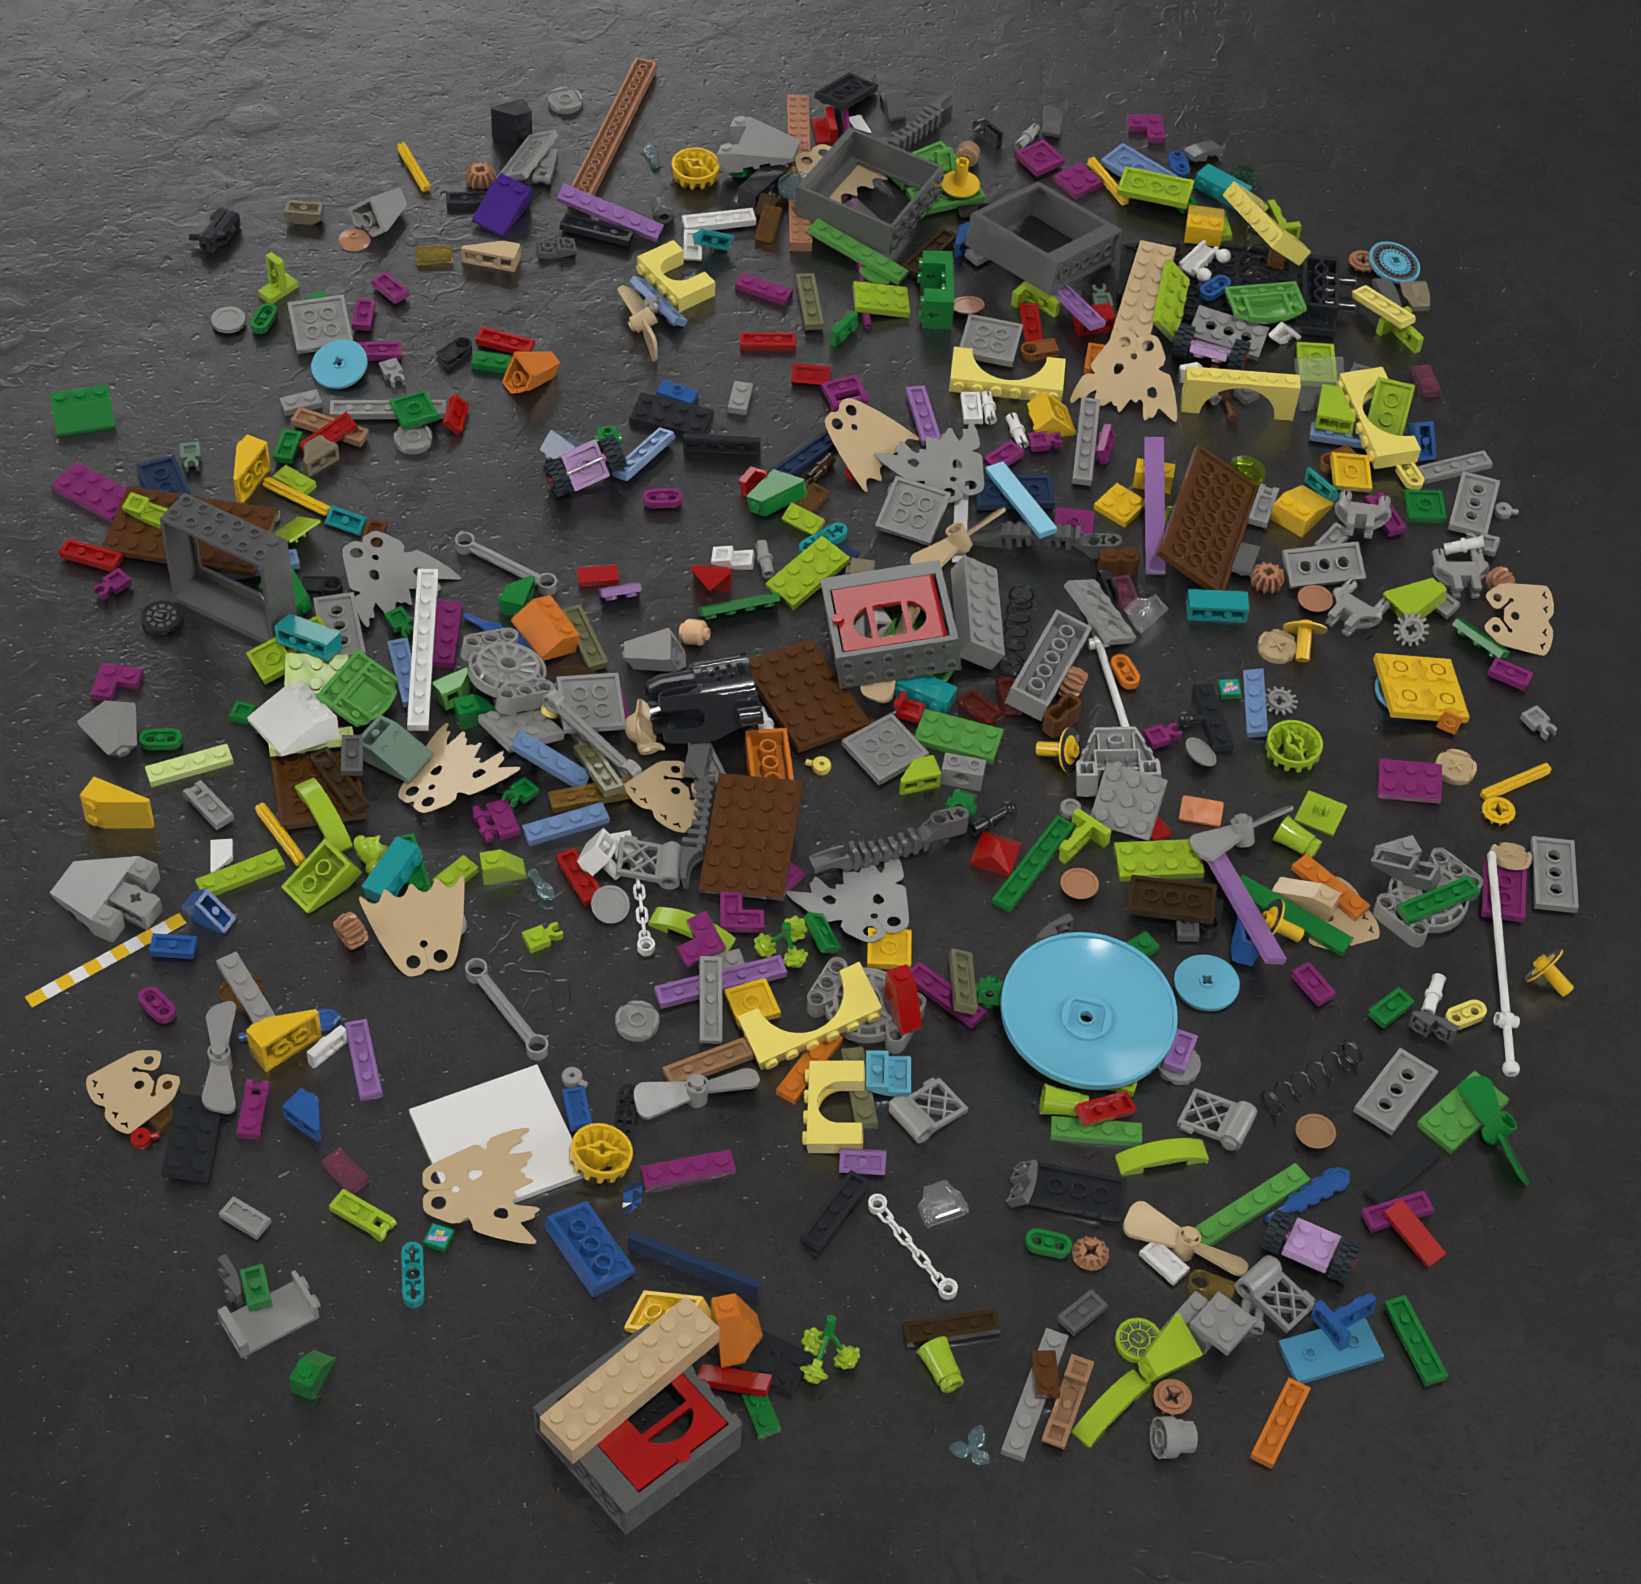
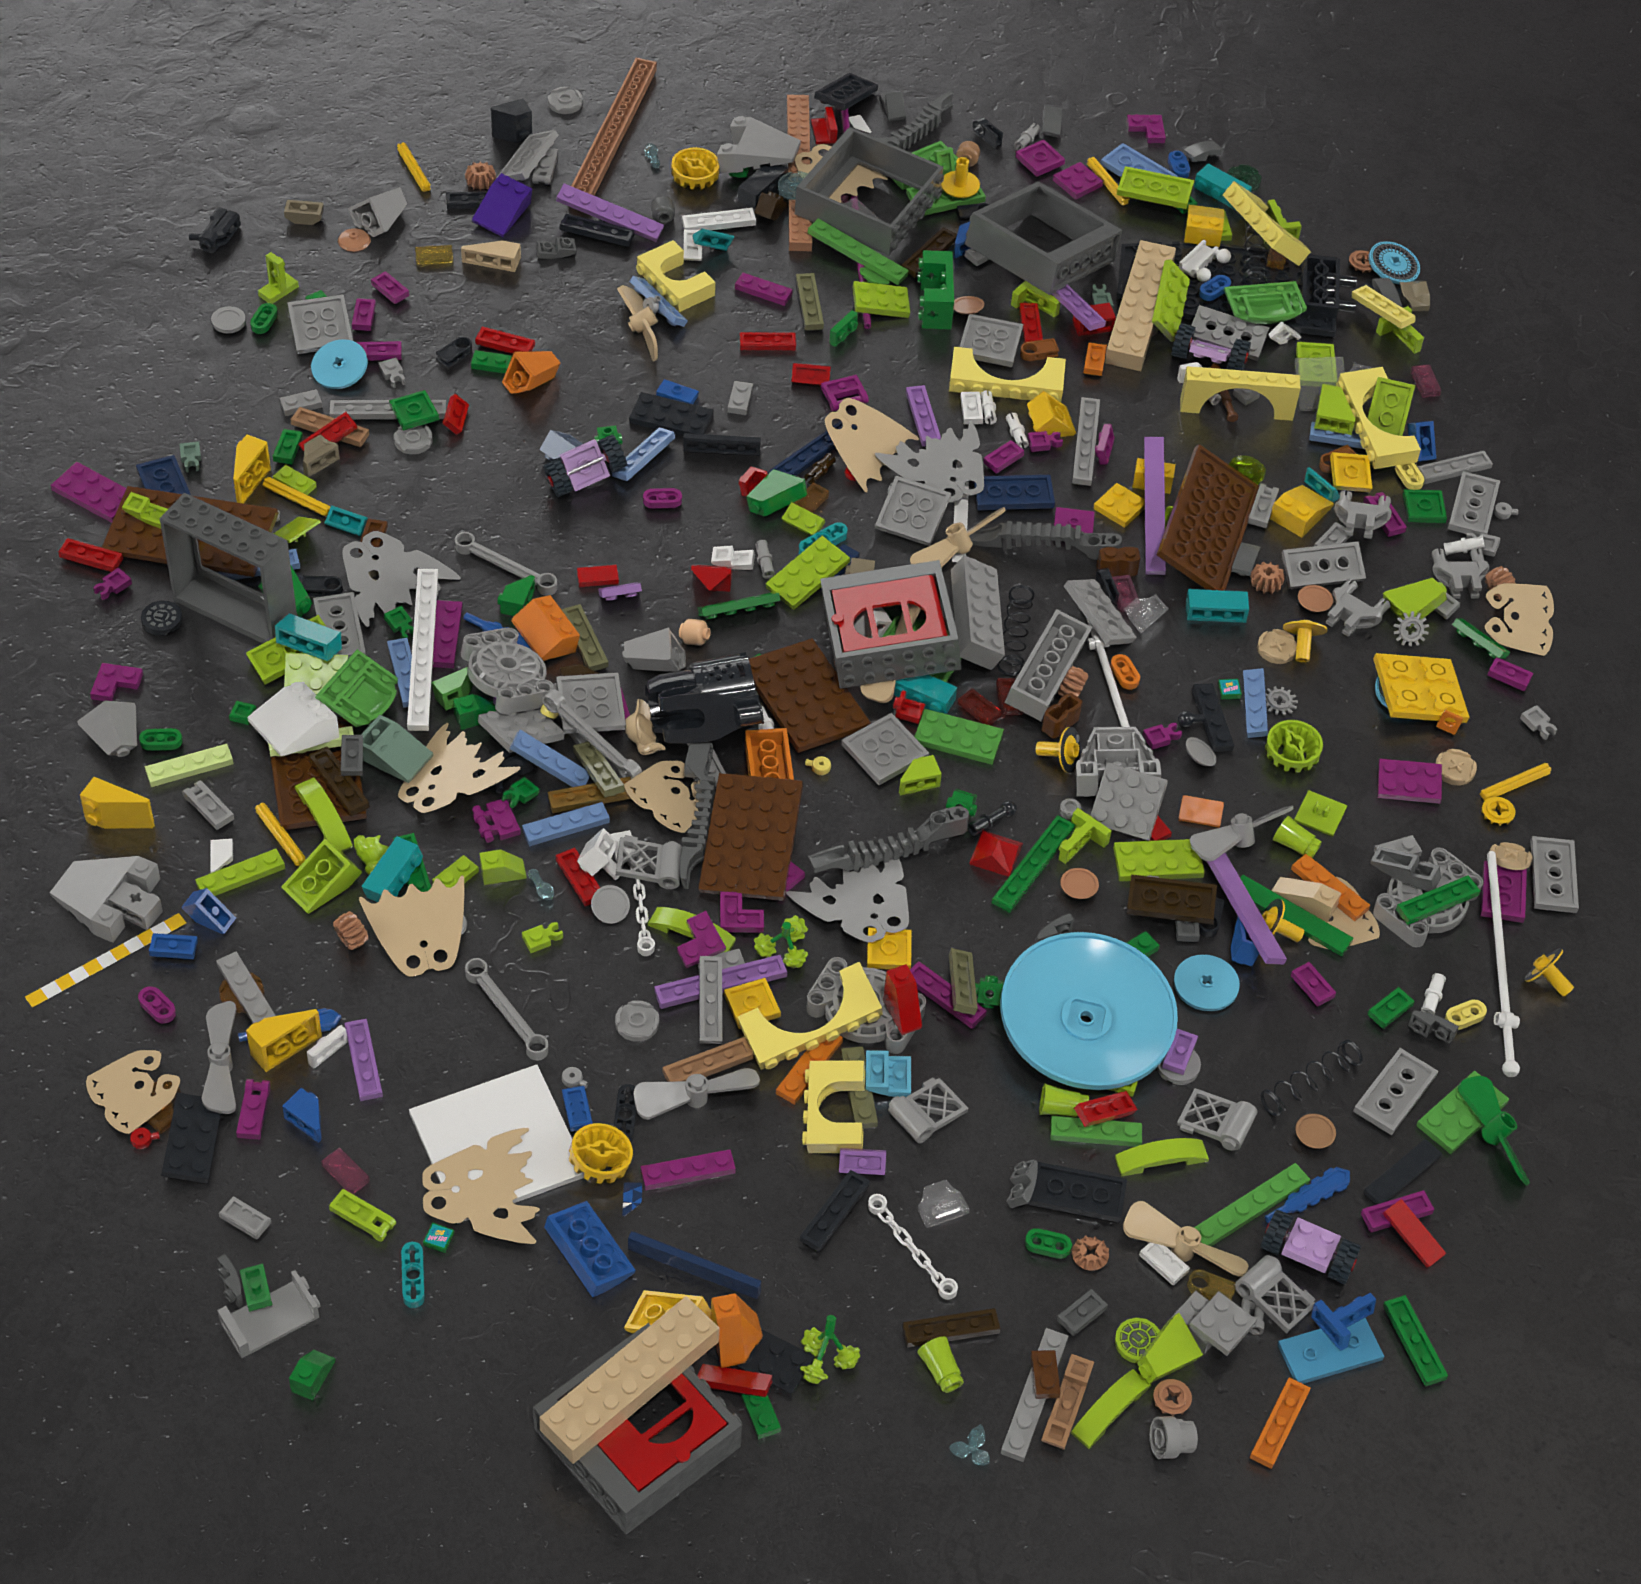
(82, 410): green slope -> none
(768, 224): clear orange tile -> none
(822, 933): green plate -> none
(963, 772): light grey brick -> none
(1021, 500): medium azure tile -> none
(1134, 379): tan piece -> none

